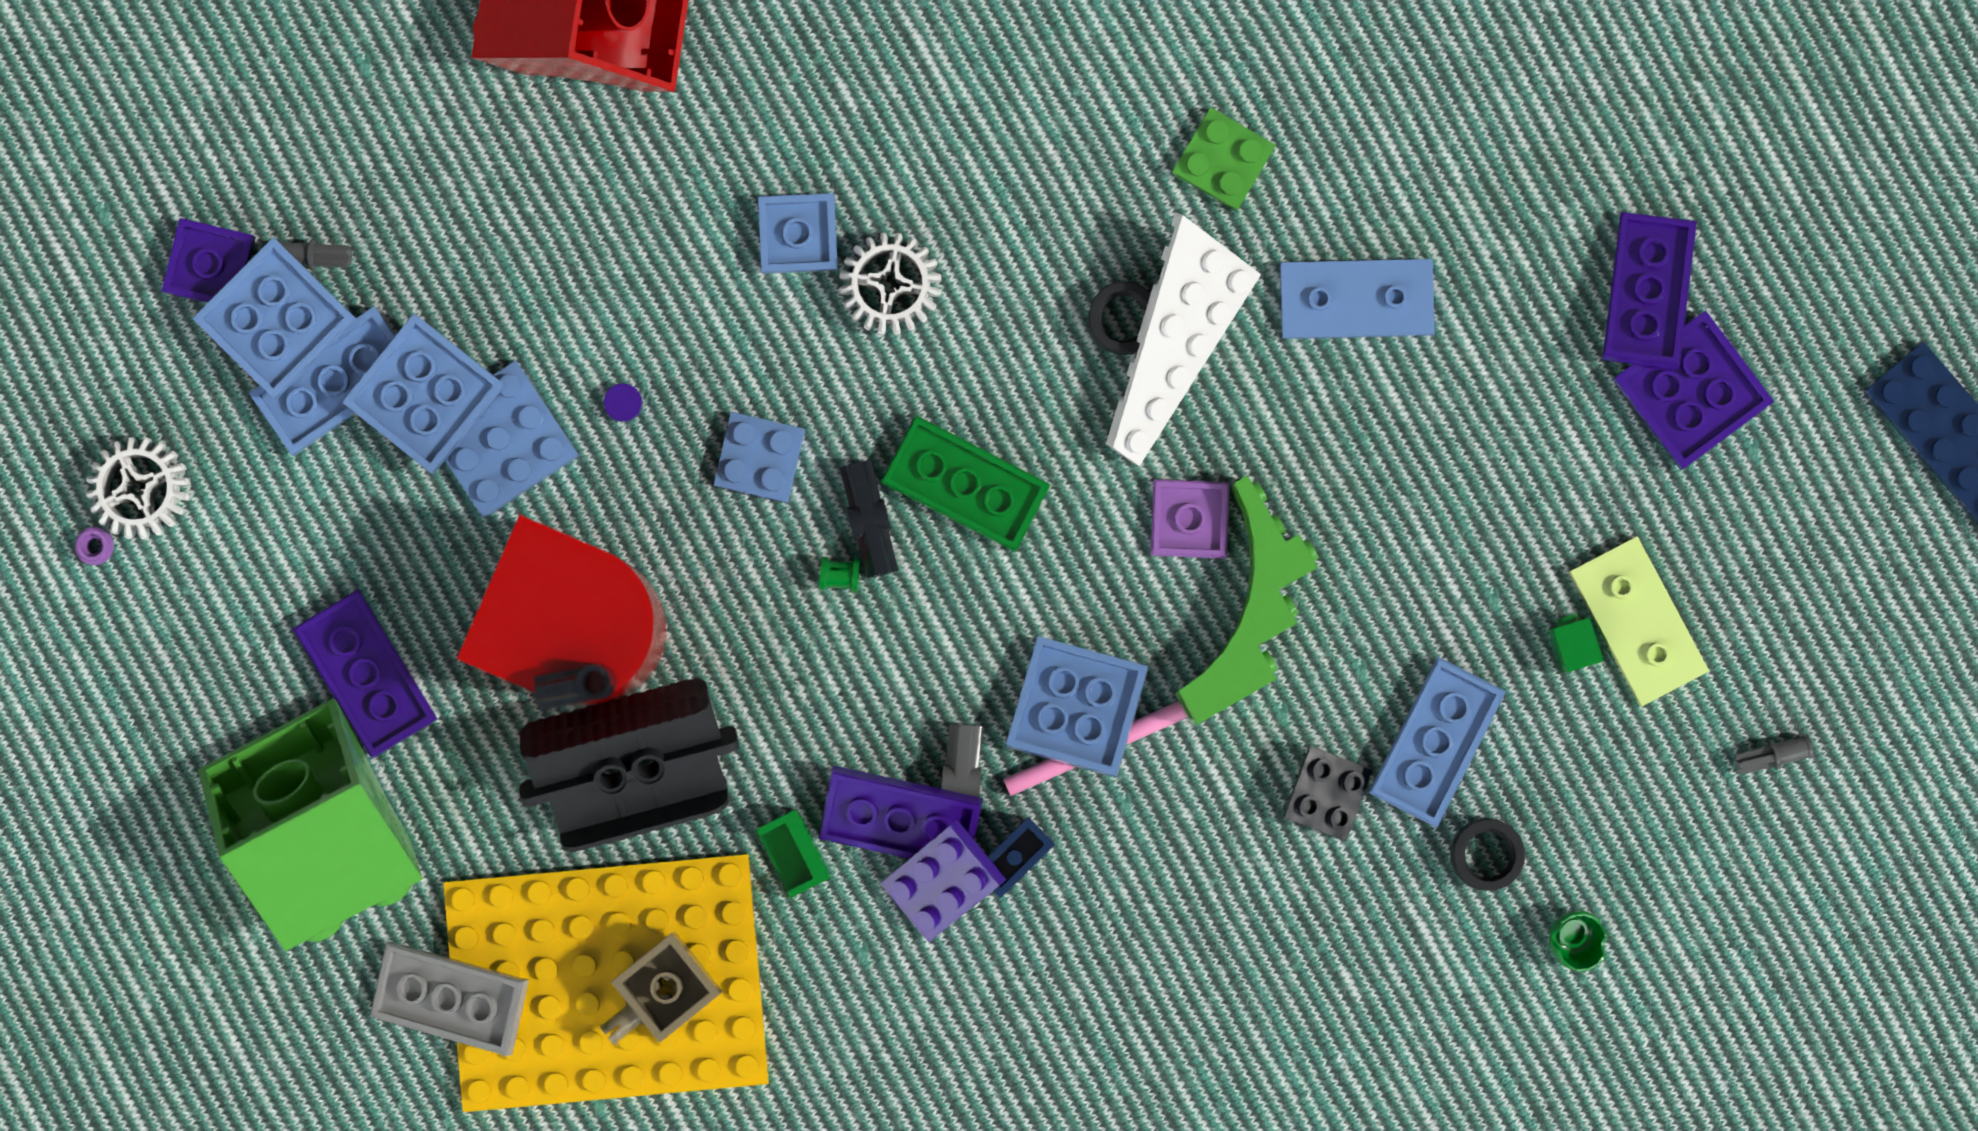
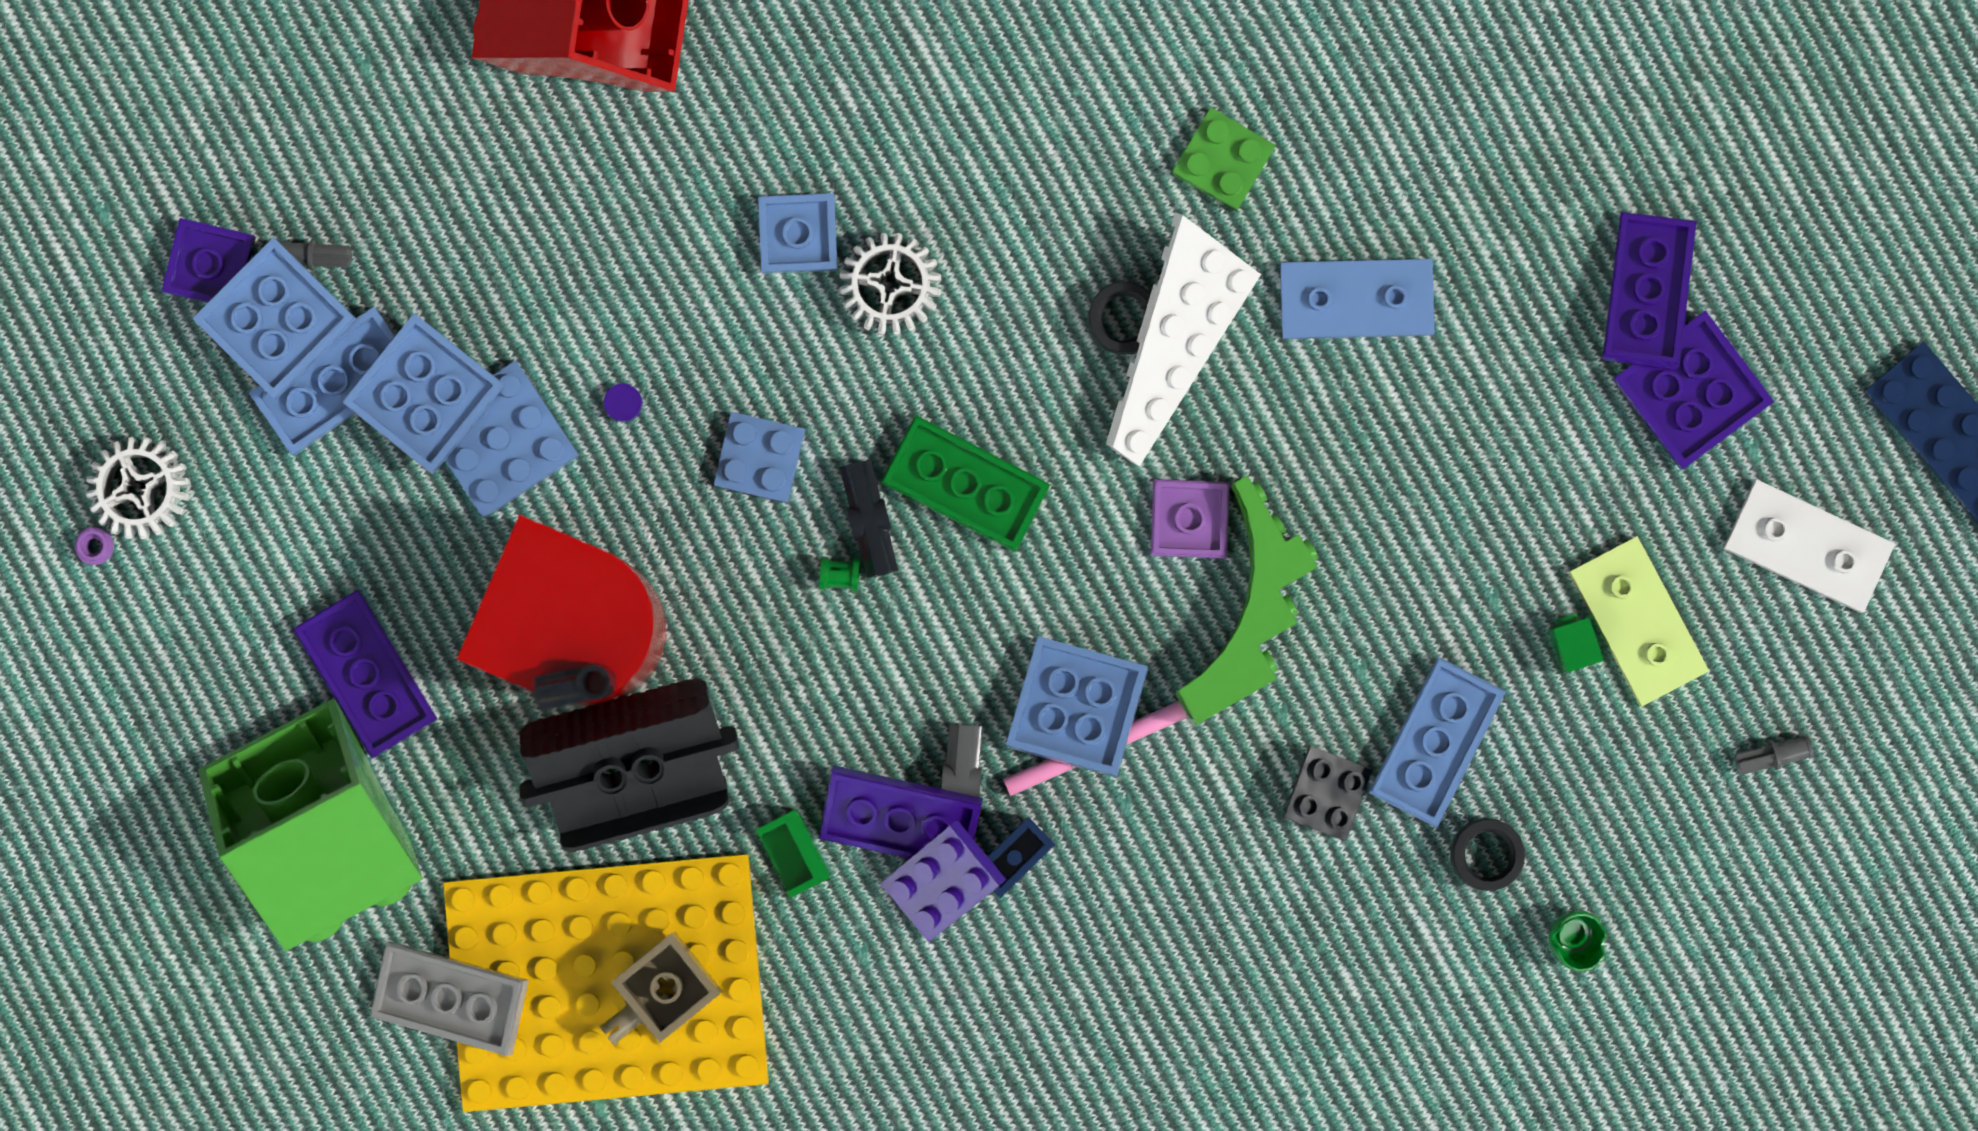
(1809, 546): none -> white plate

